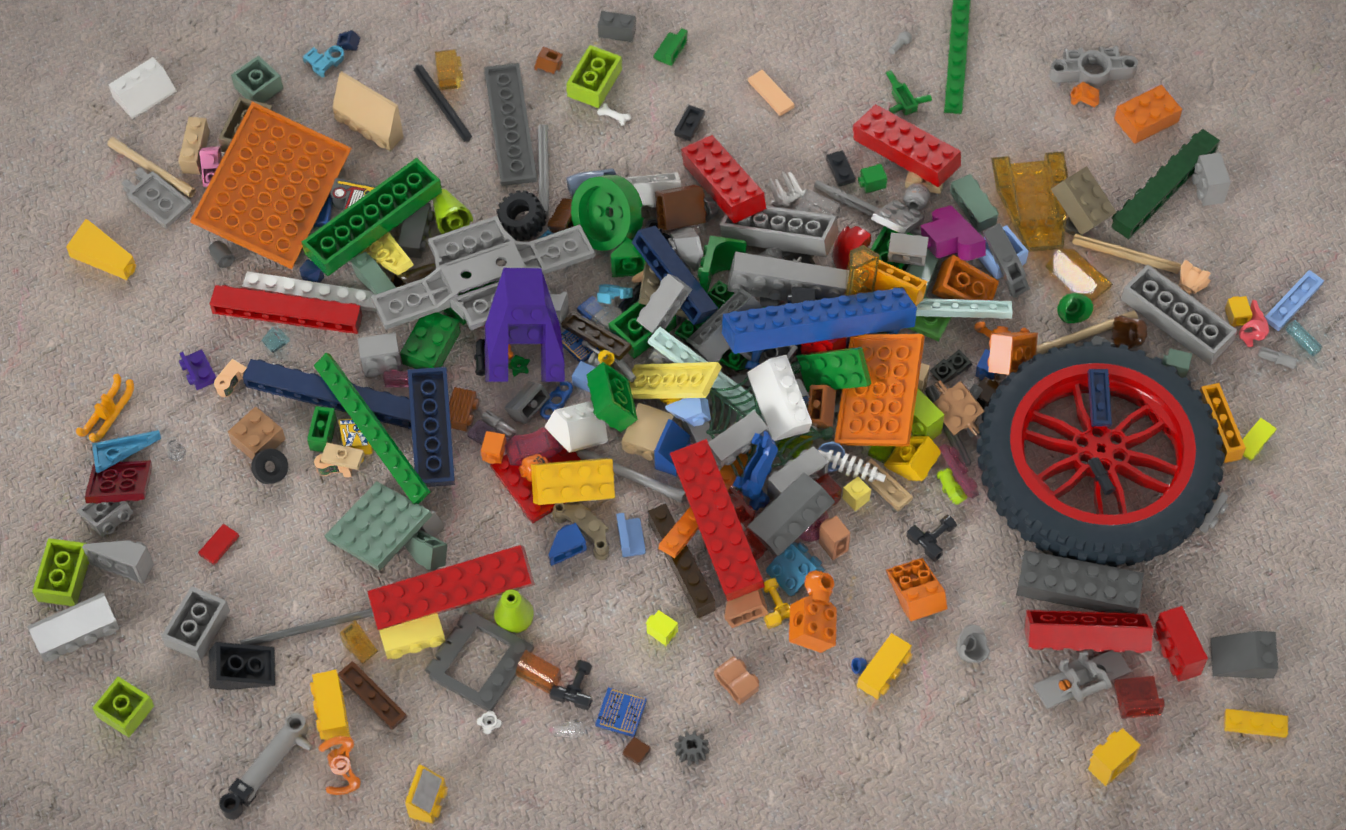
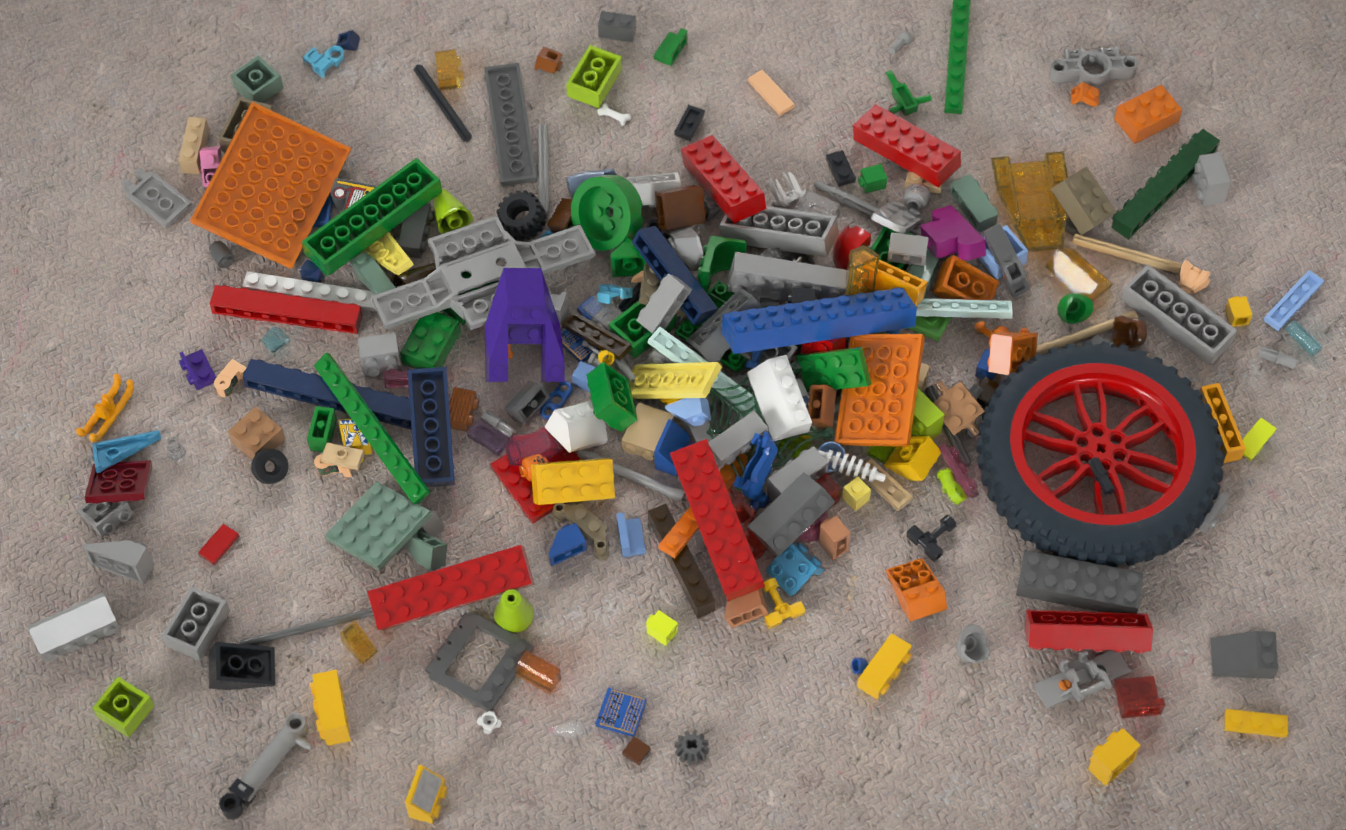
(61, 573): lime brick -> none
(100, 251): yellow slope -> none
(142, 88): white slope -> none
(180, 185): tan piece -> none
(340, 764): orange piece -> none
(367, 112): tan slope -> none
(372, 695): reddish brown plate -> none
(412, 636): light yellow brick -> none
(480, 357): black axle -> none
(493, 447): orange brick -> none
(518, 360): green plate -> none
(573, 692): black bar -> none
(737, 680): nougat brick -> none
(814, 616): orange brick -> none
(951, 368): pearl dark grey slope -> none
(1099, 397): dark blue tile -> none
(1179, 360): sand green brick -> none
(1180, 644): red brick -> none
(1259, 326): coral hair -> none

